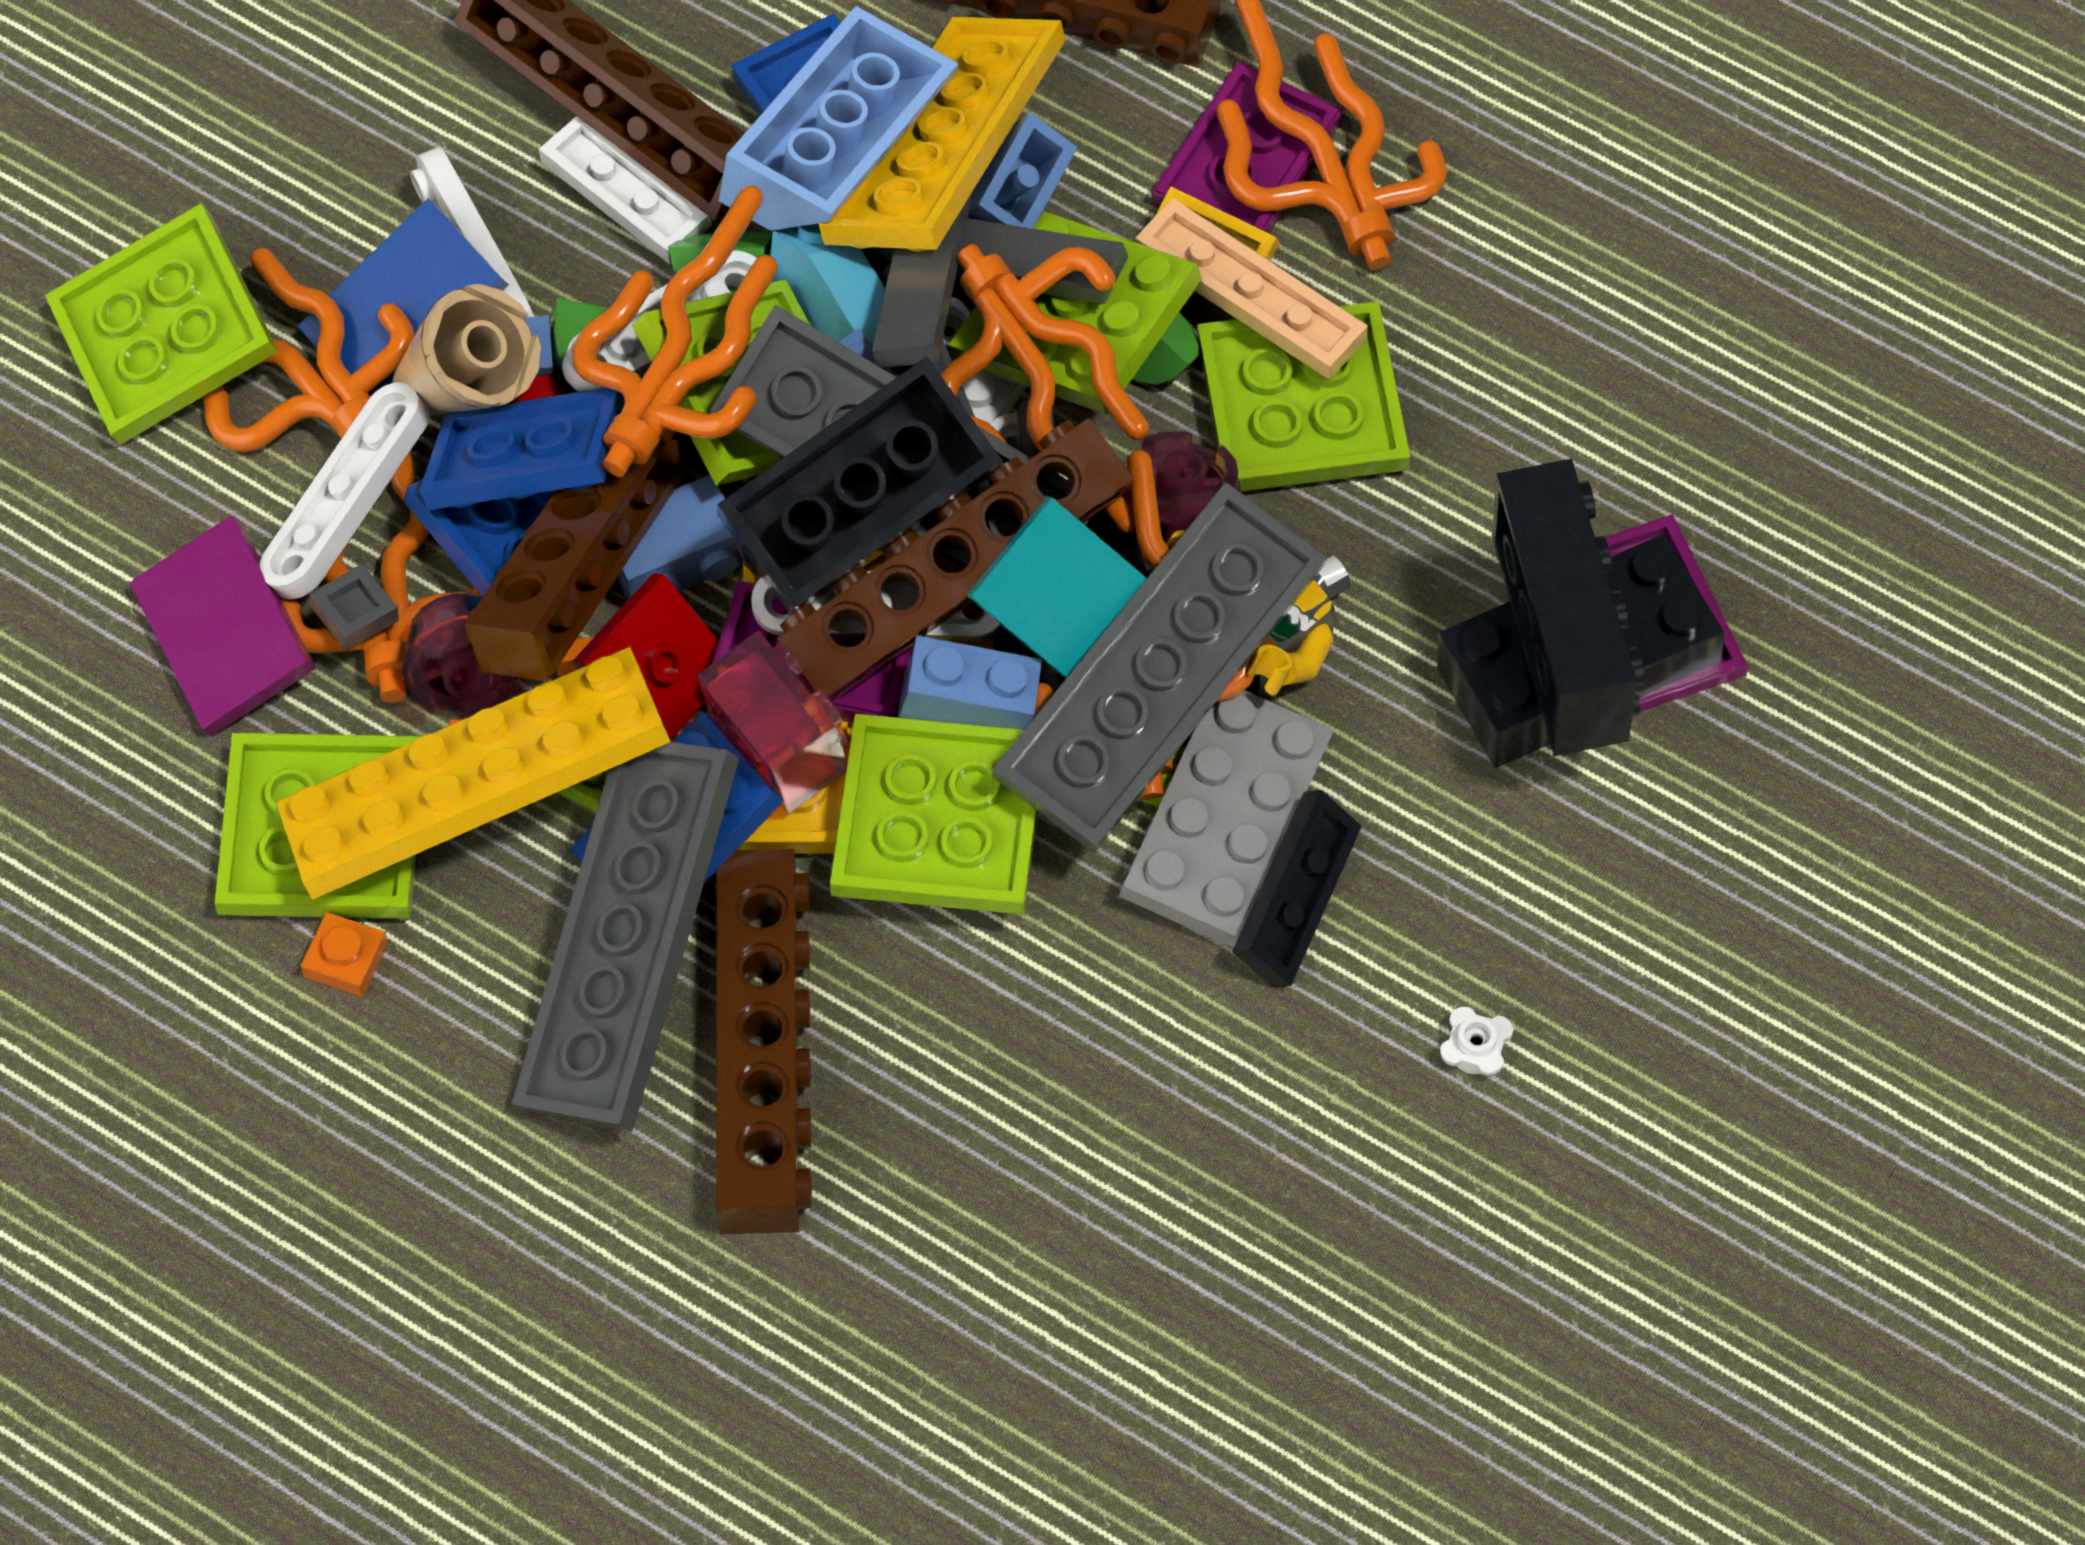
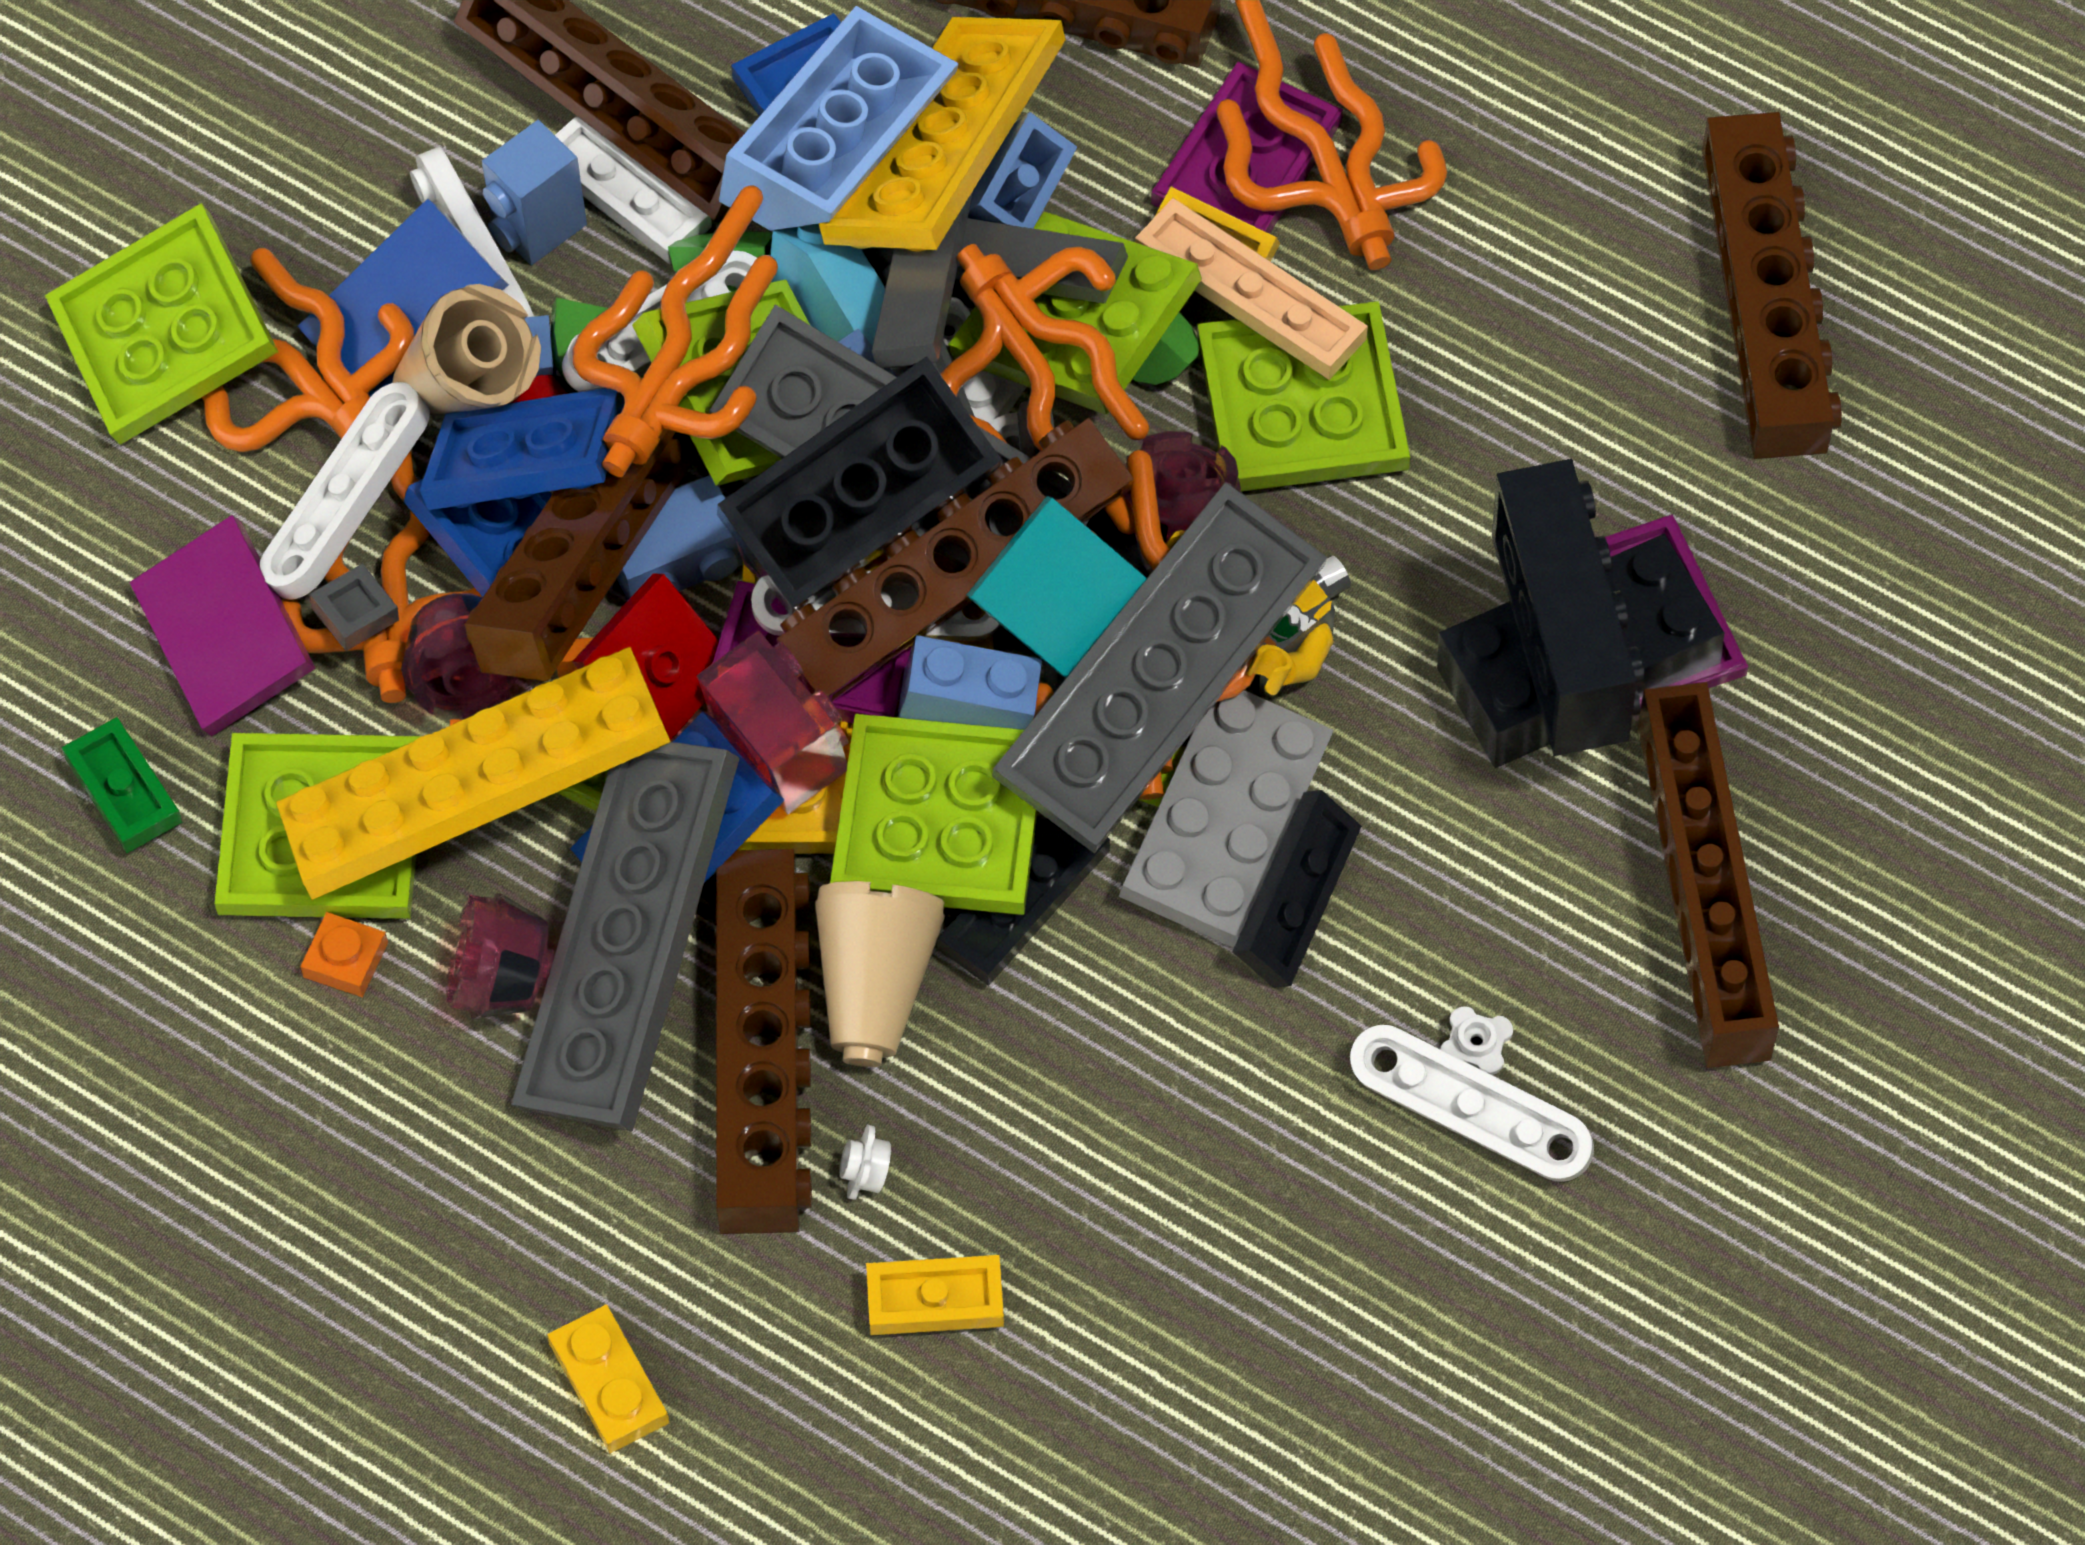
(122, 785): none -> green plate
(498, 958): none -> clear pink cone
(533, 193): none -> medium blue brick
(608, 1378): none -> yellow plate
(865, 1163): none -> white plate
(873, 963): none -> tan cone
(935, 1295): none -> yellow plate
(990, 940): none -> black plate
(1472, 1103): none -> white plate
(1707, 876): none -> reddish brown brick
(1778, 418): none -> reddish brown brick

